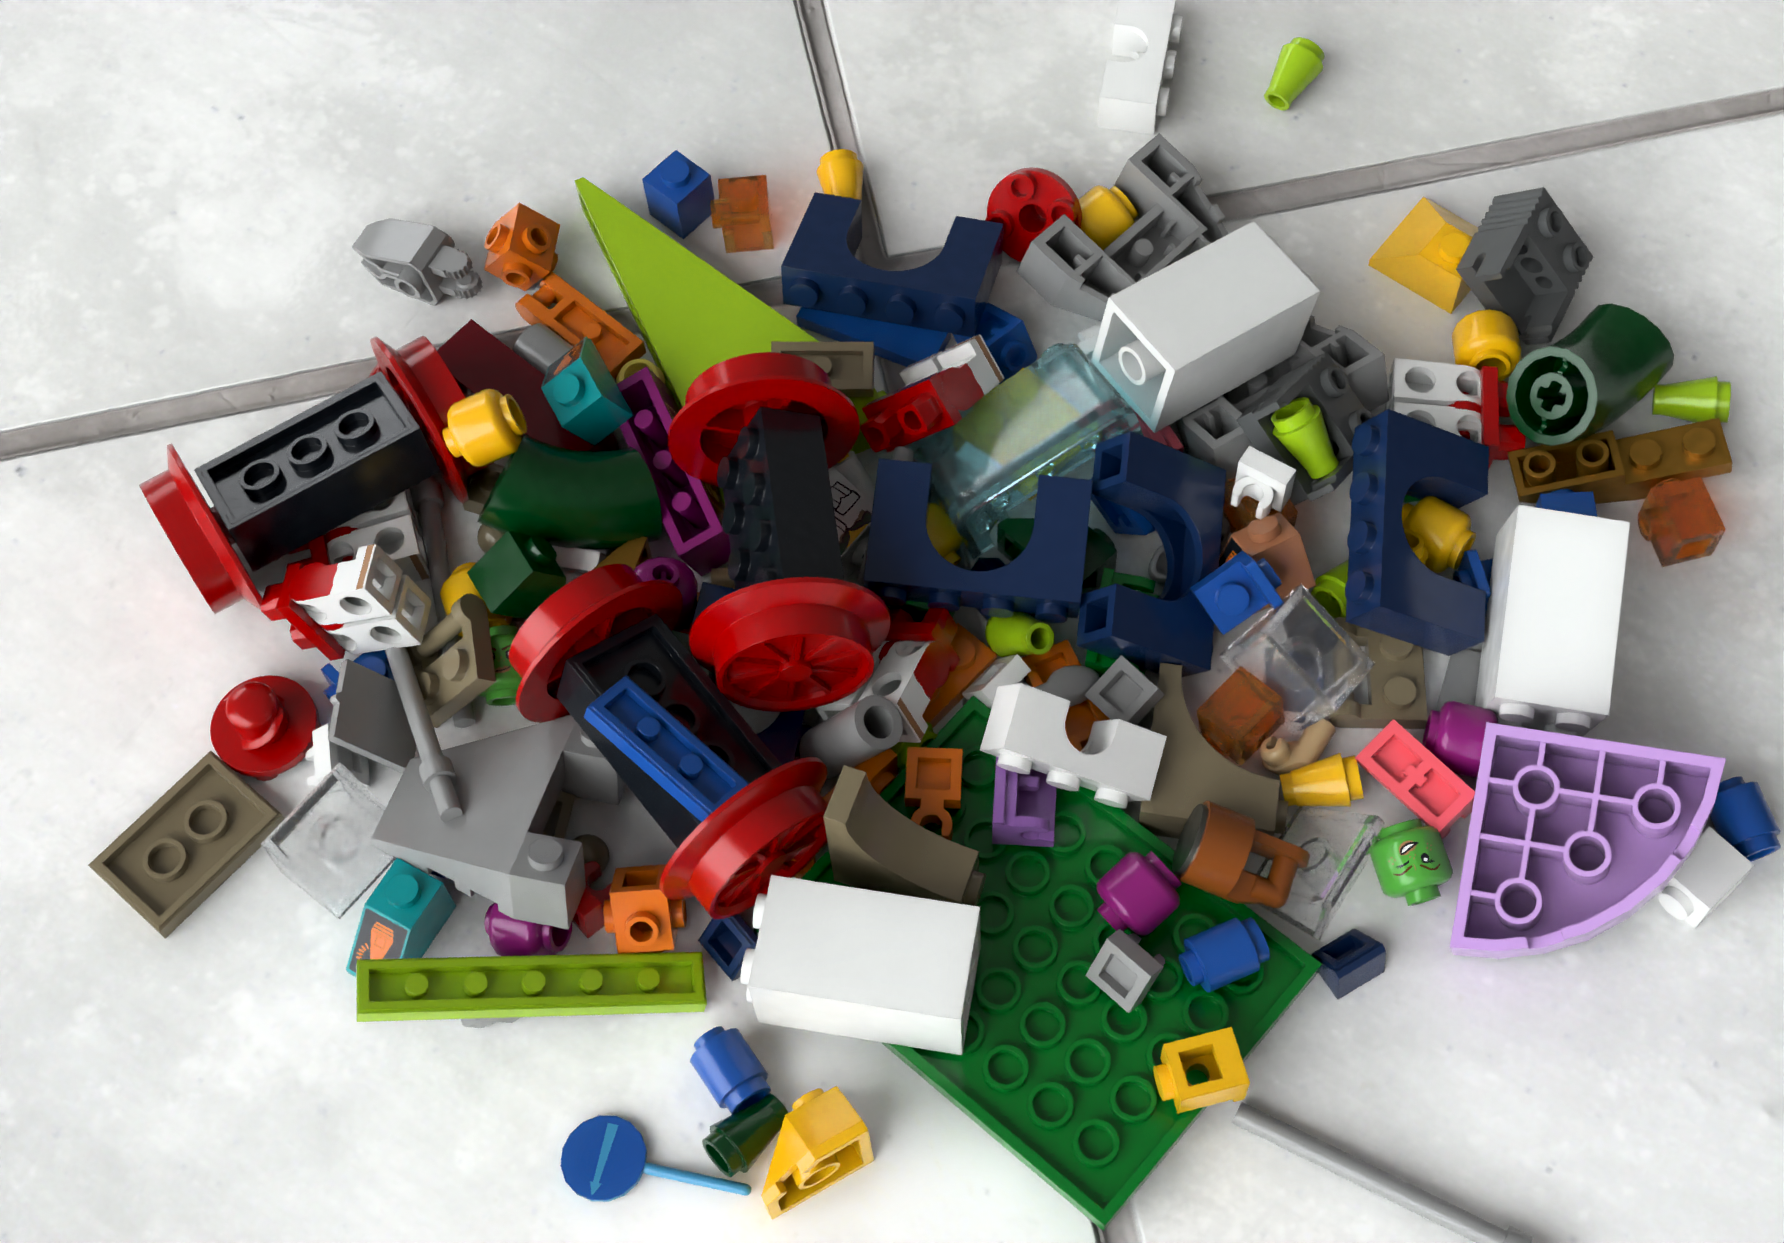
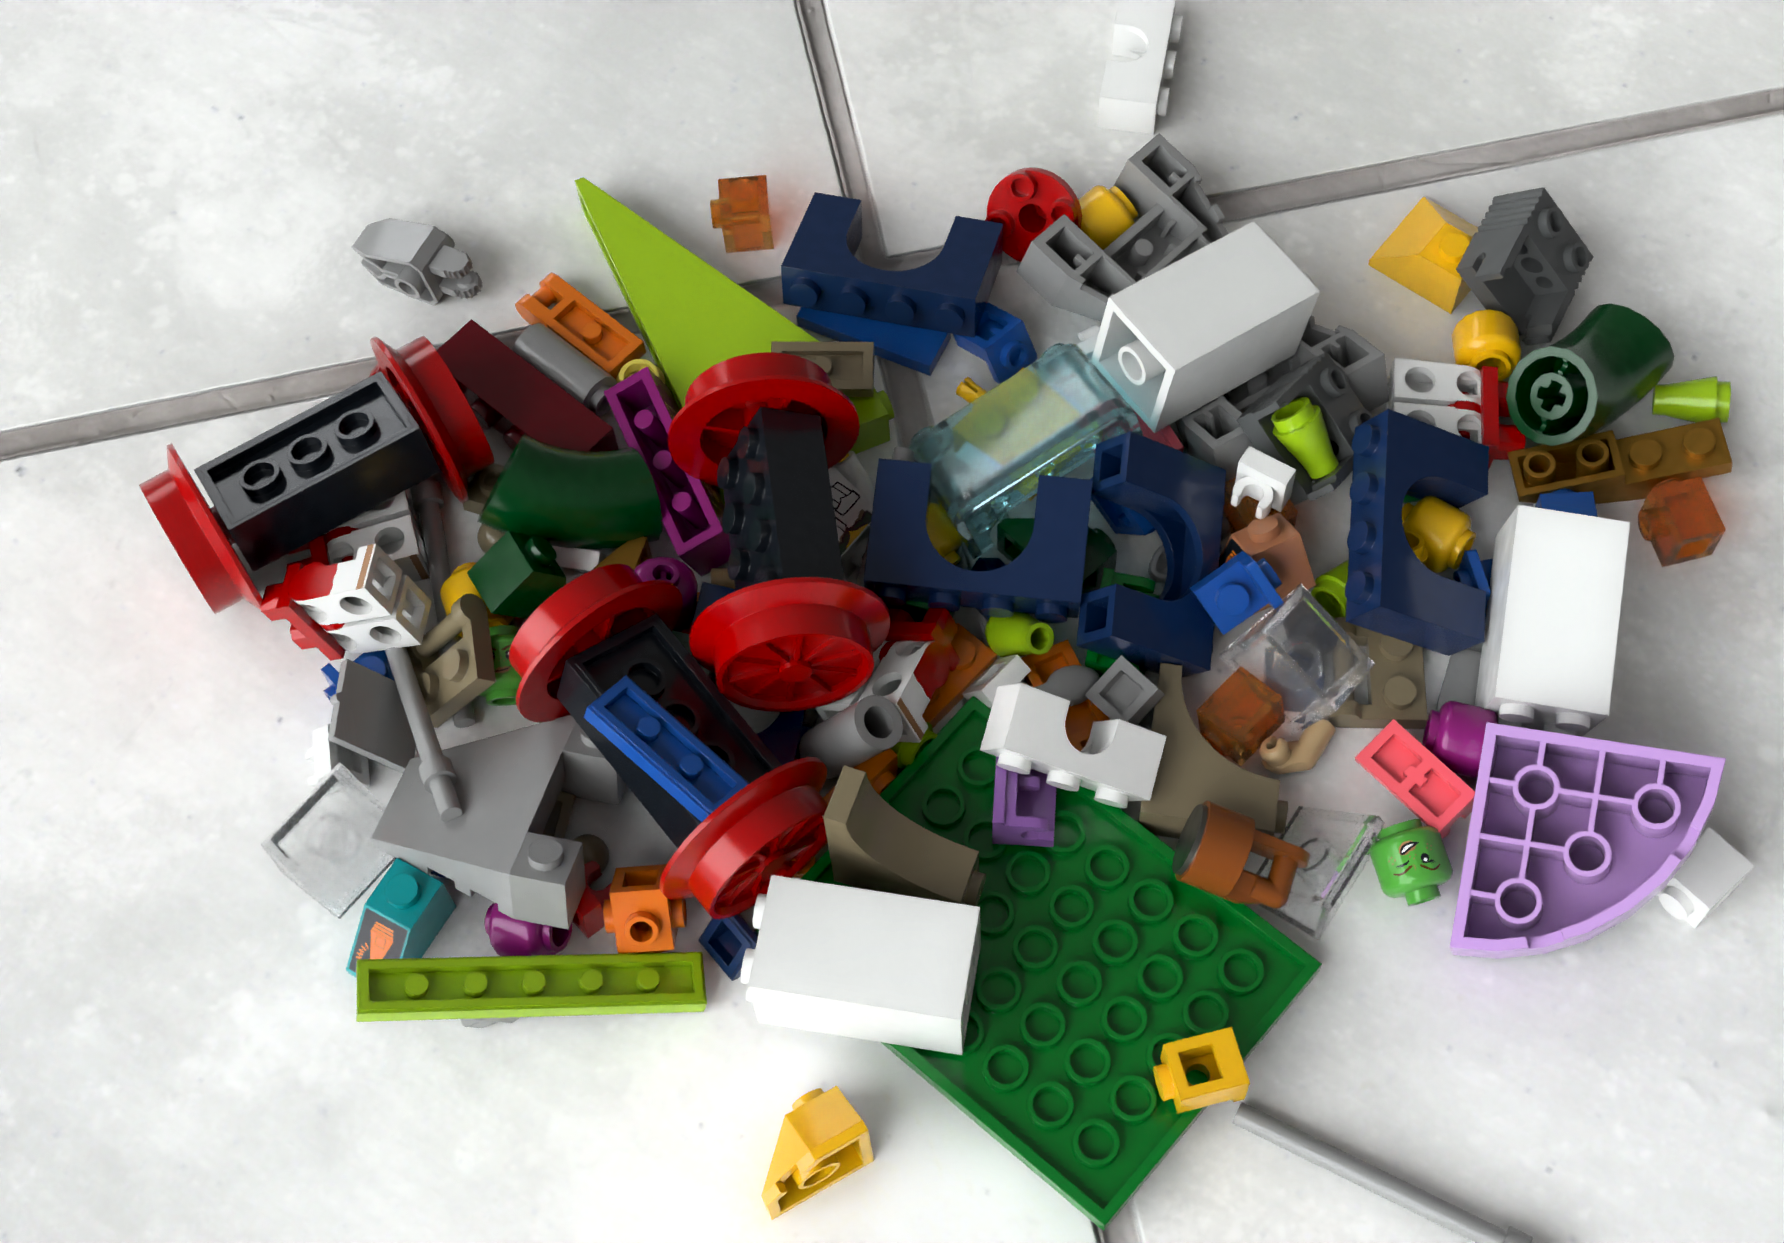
(187, 844): dark tan tile -> none
(264, 726): red plate -> none
(484, 427): yellow head -> none
(522, 247): orange brick -> none
(585, 394): teal slope -> none
(609, 1157): blue piece -> none
(679, 194): blue brick -> none
(729, 1069): blue brick -> none
(743, 1137): dark green cone -> none
(841, 174): yellow cone -> none
(933, 395): red hips -> none
(933, 785): orange plate -> none
(1125, 969): light grey tile -> none
(1138, 893): magenta head -> none
(1224, 954): blue brick -> none
(1295, 69): lime cone -> none
(1323, 783): yellow cone -> none
(1350, 962): dark blue slope -> none
(1745, 819): blue brick -> none

